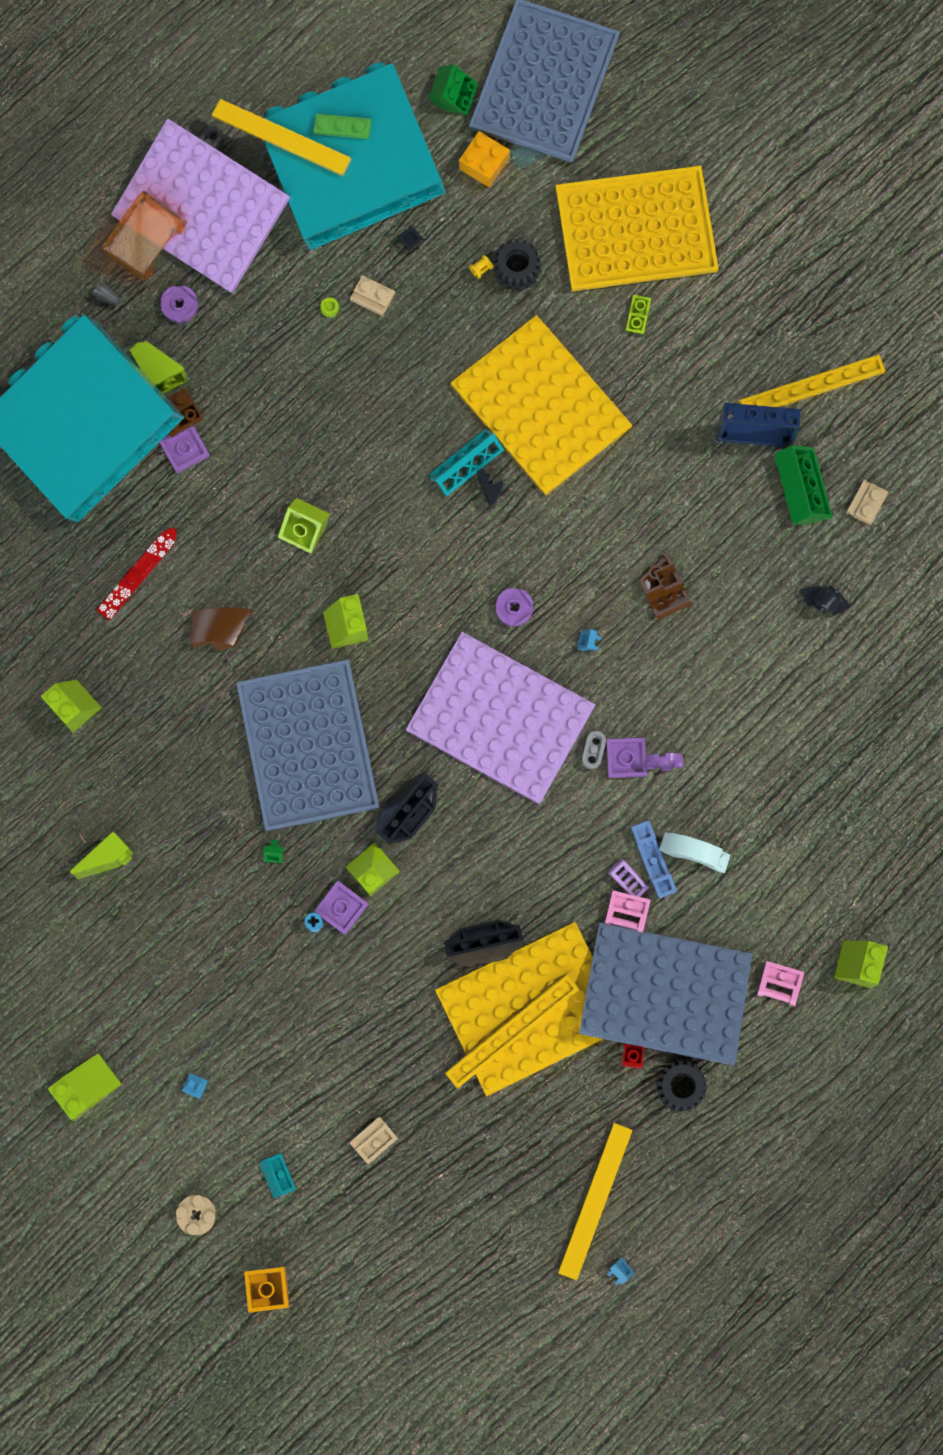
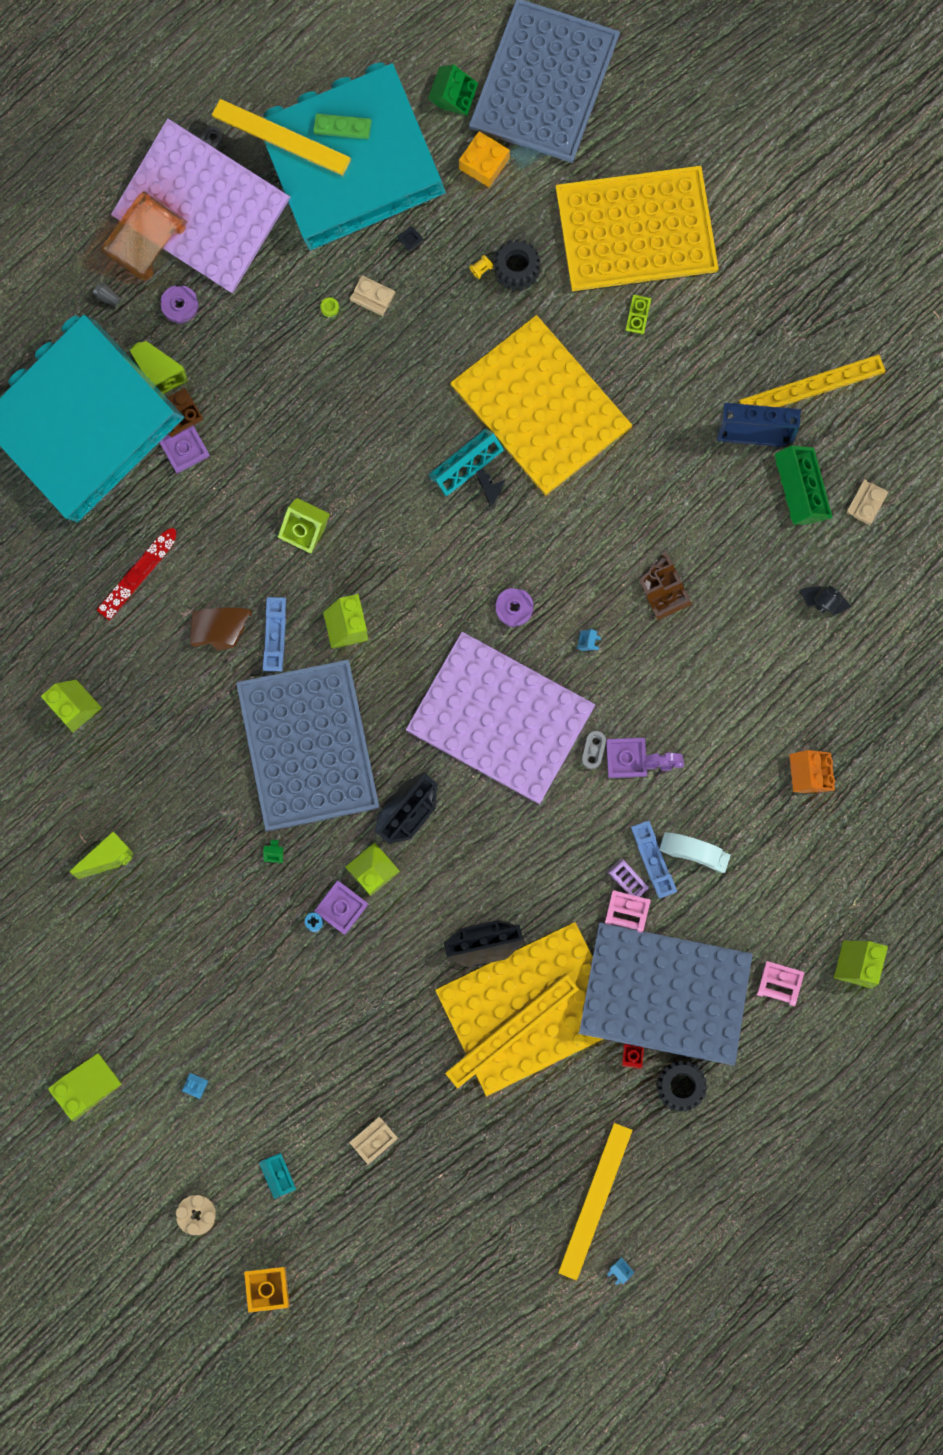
(275, 634): none -> medium blue slope
(812, 771): none -> orange slope

